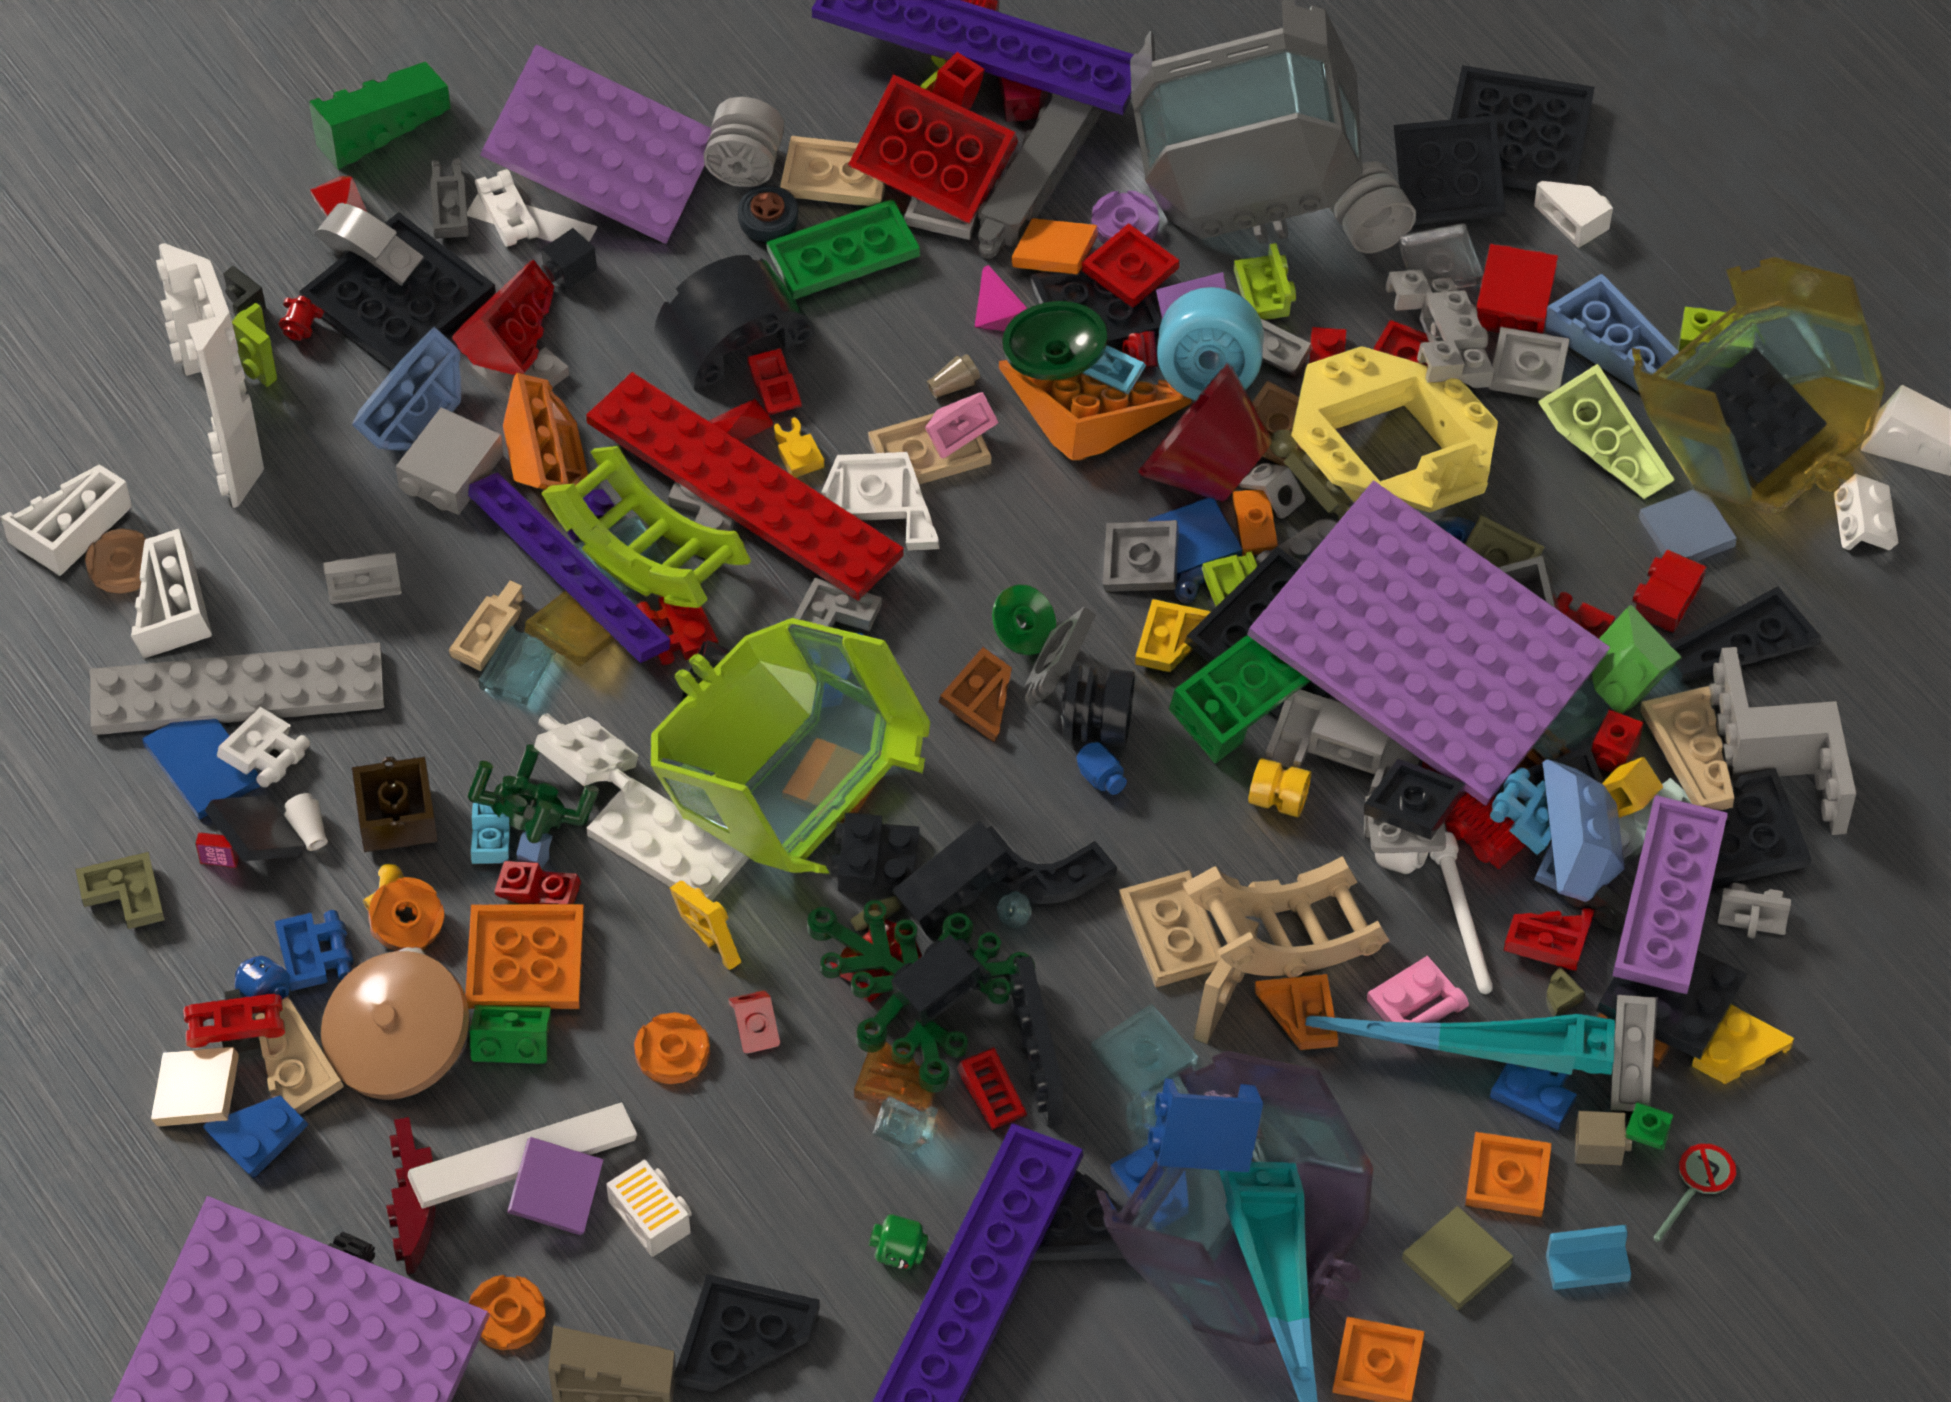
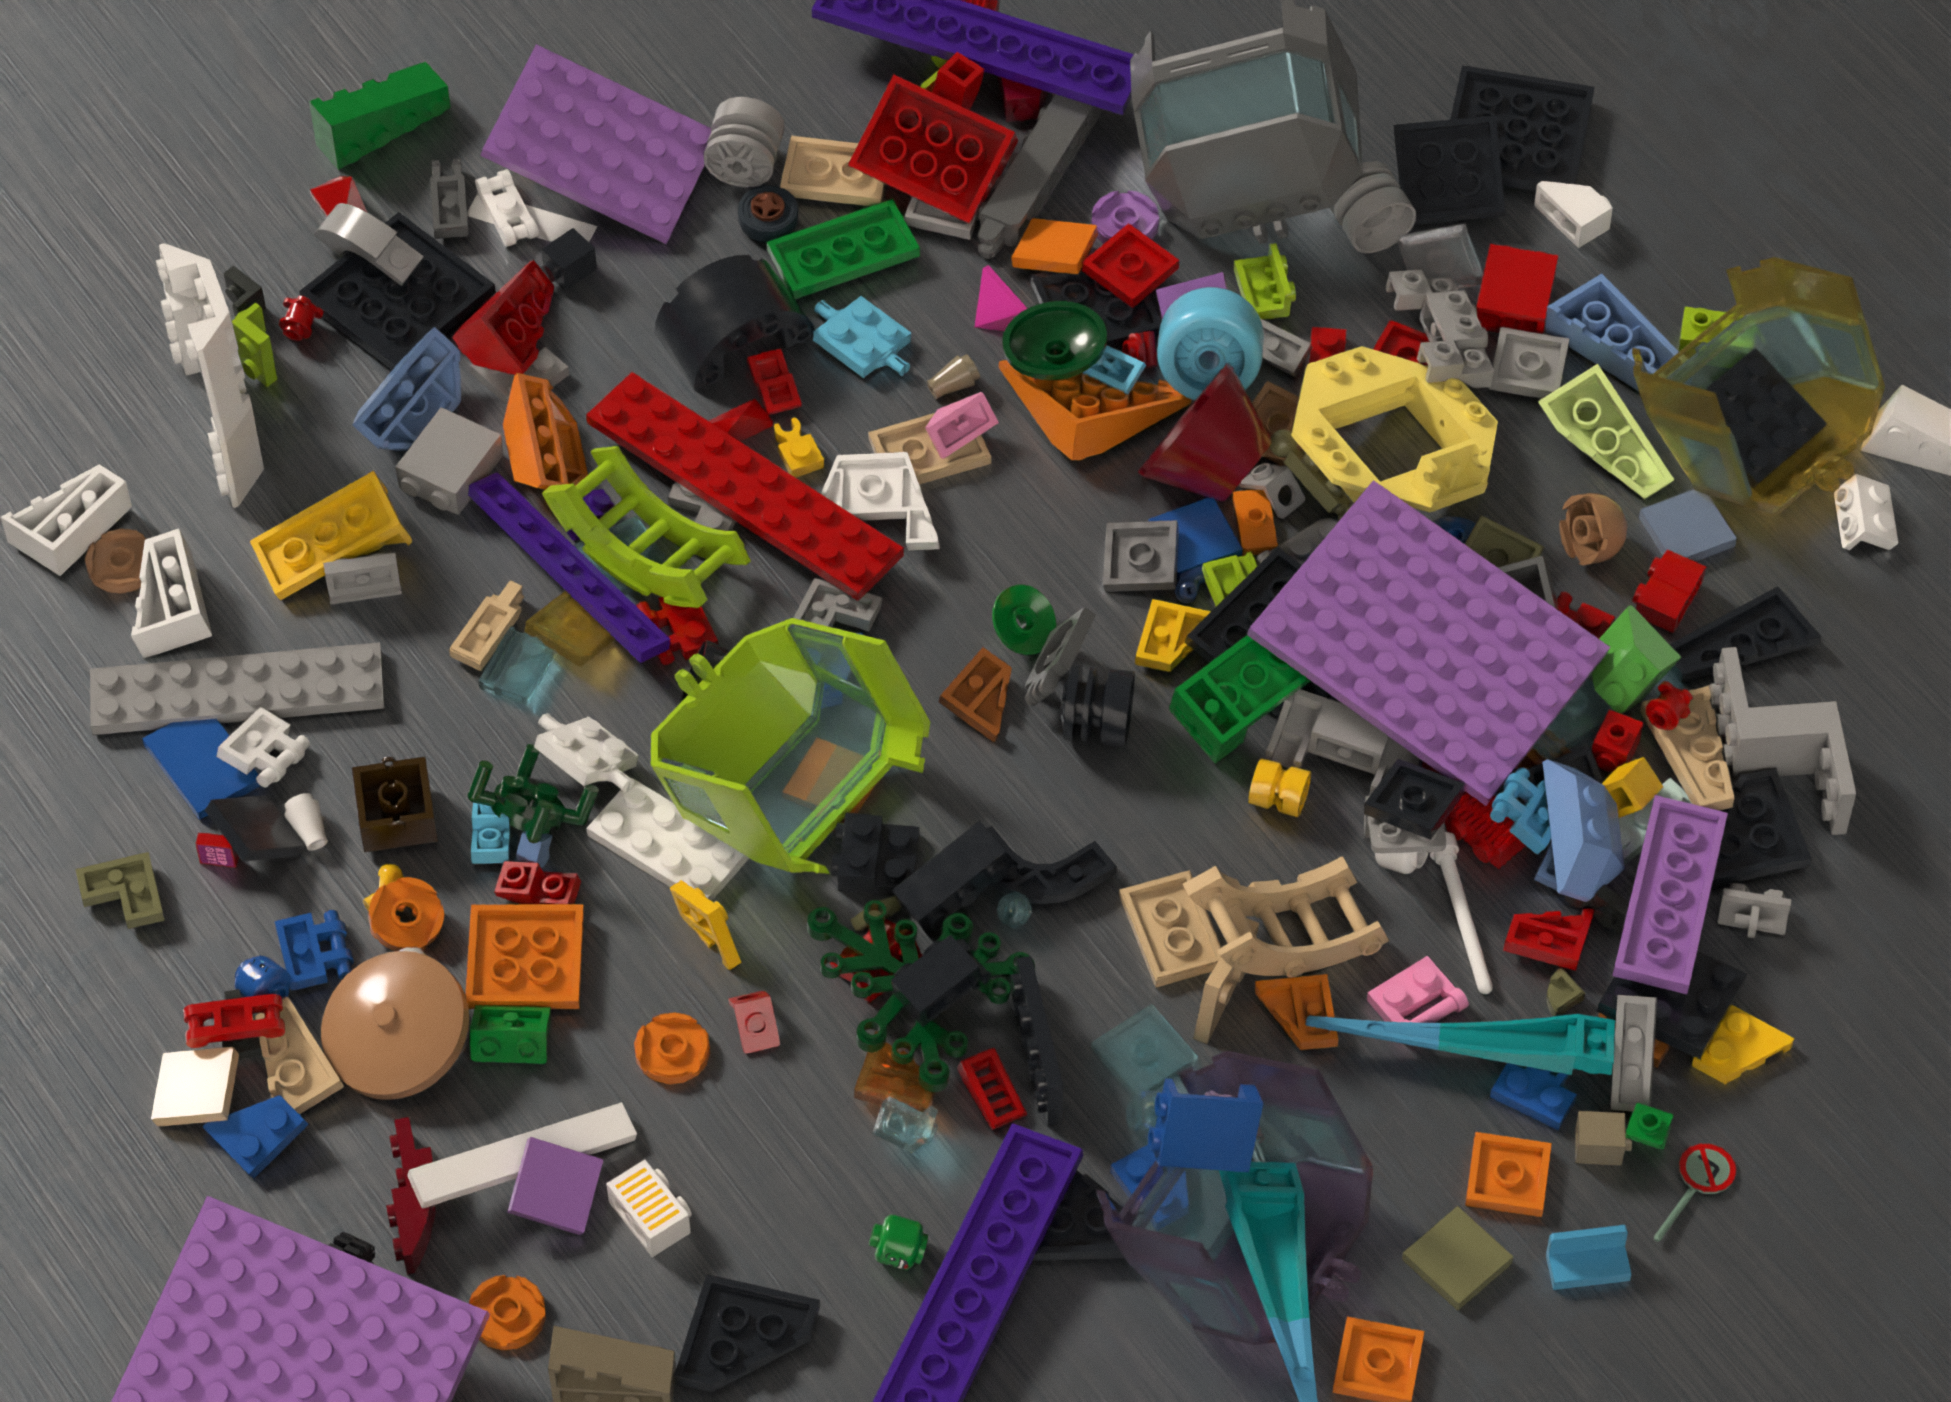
(337, 527): none -> yellow plate
(862, 337): none -> medium azure plate
(1101, 768): blue arm -> none
(1593, 528): none -> medium nougat cylinder
(1669, 706): none -> red brick

